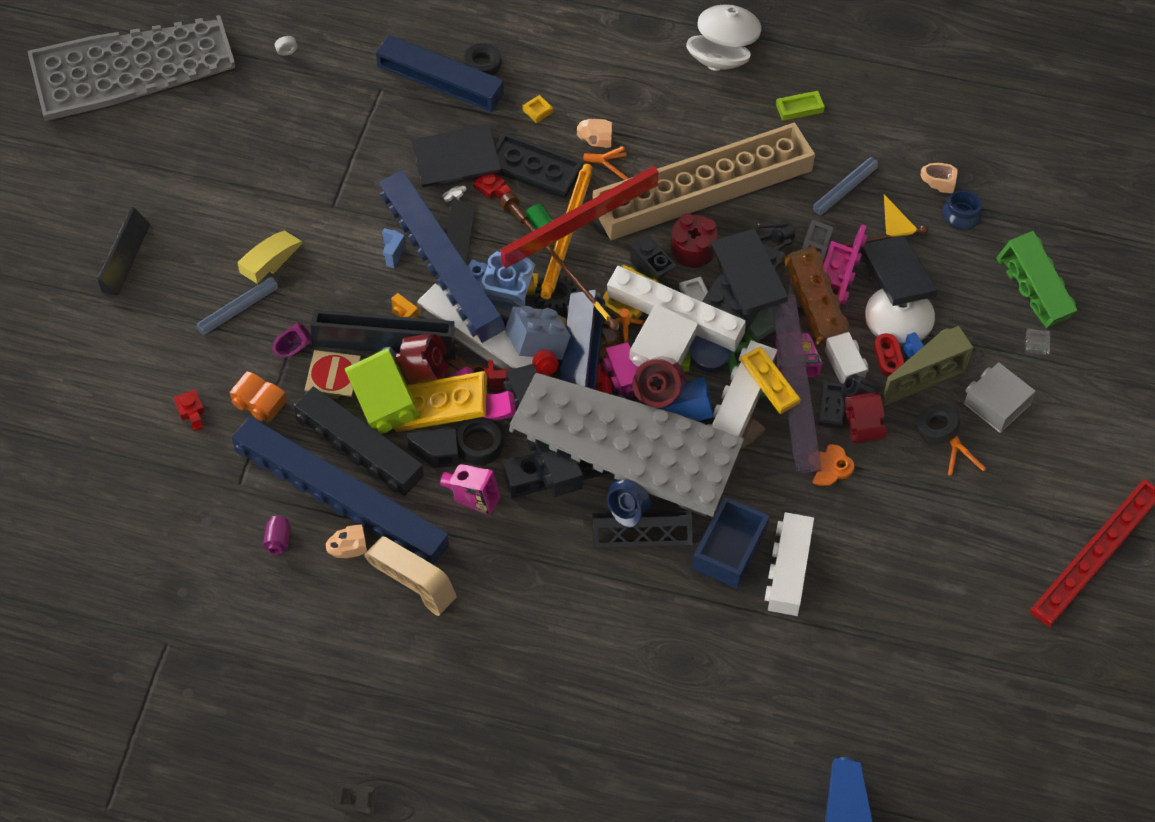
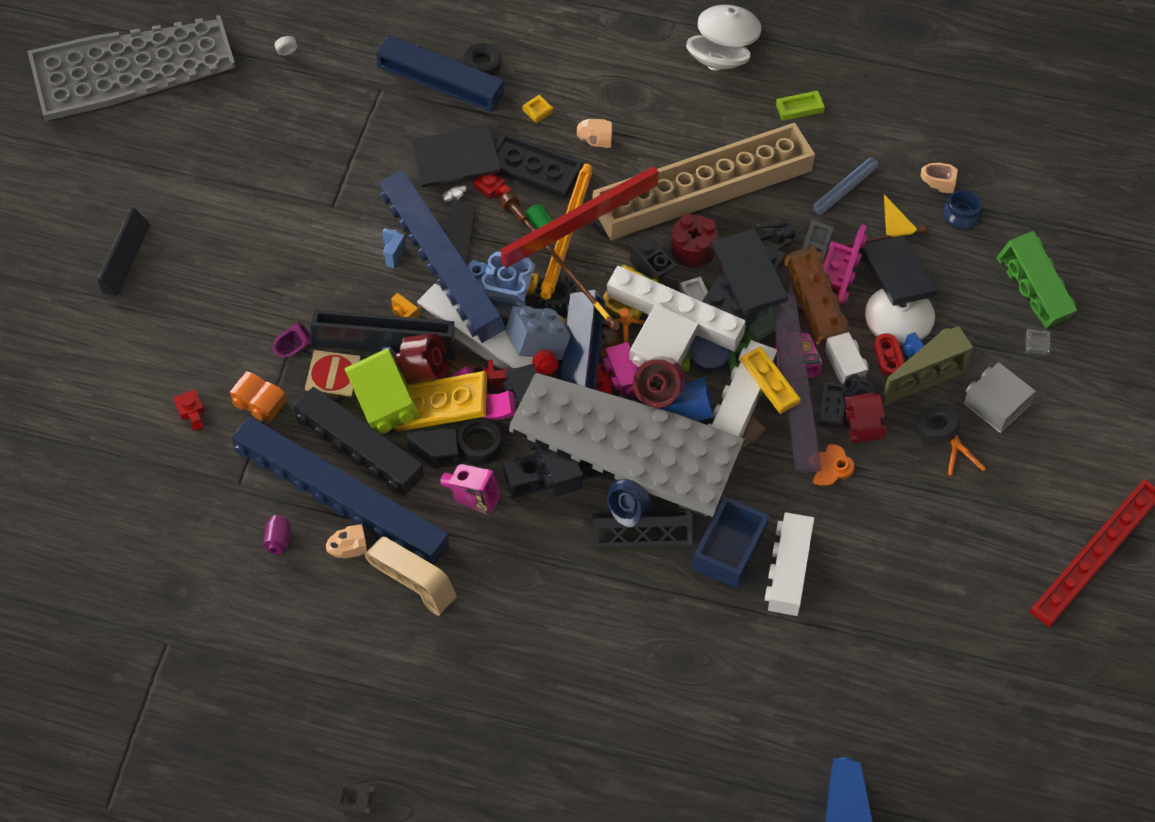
(237, 306): sand blue axle -> none
(268, 256): light yellow slope -> none
(601, 158): orange plant -> none

